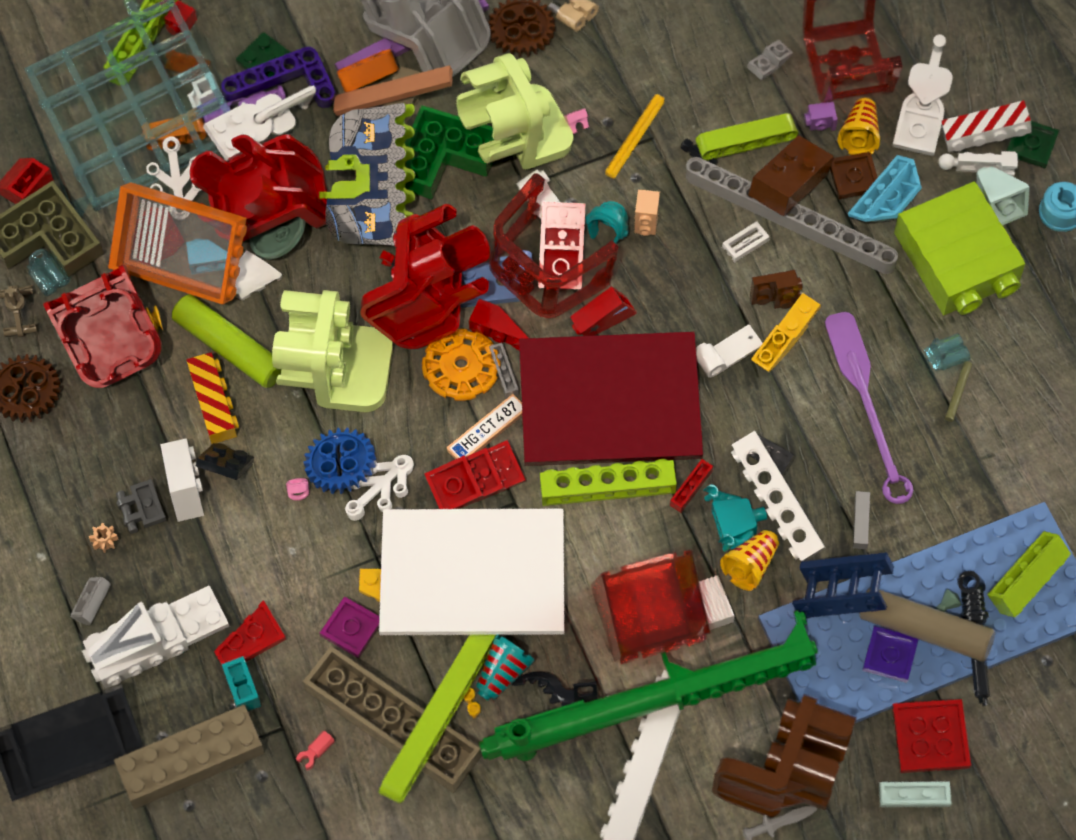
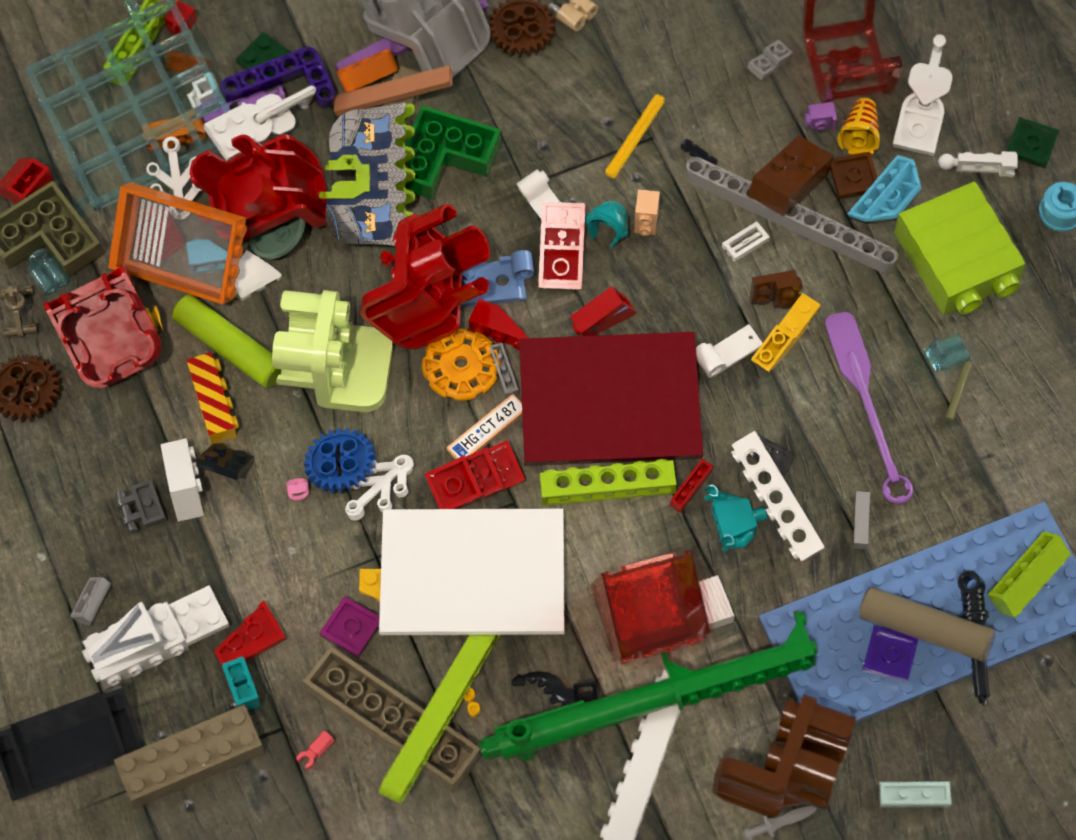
(104, 532): light nougat gear -> none
(502, 668): teal cone -> none
(520, 112): yellowish green piece -> none
(552, 284): clear red windscreen -> none
(577, 117): bright pink tile -> none
(746, 136): lime beam -> none
(750, 560): yellow cone -> none
(844, 568): dark blue fence -> none
(931, 736): red plate -> none
(949, 601): sand green rock -> none
(986, 126): white brick -> none
(1004, 194): light aqua slope -> none

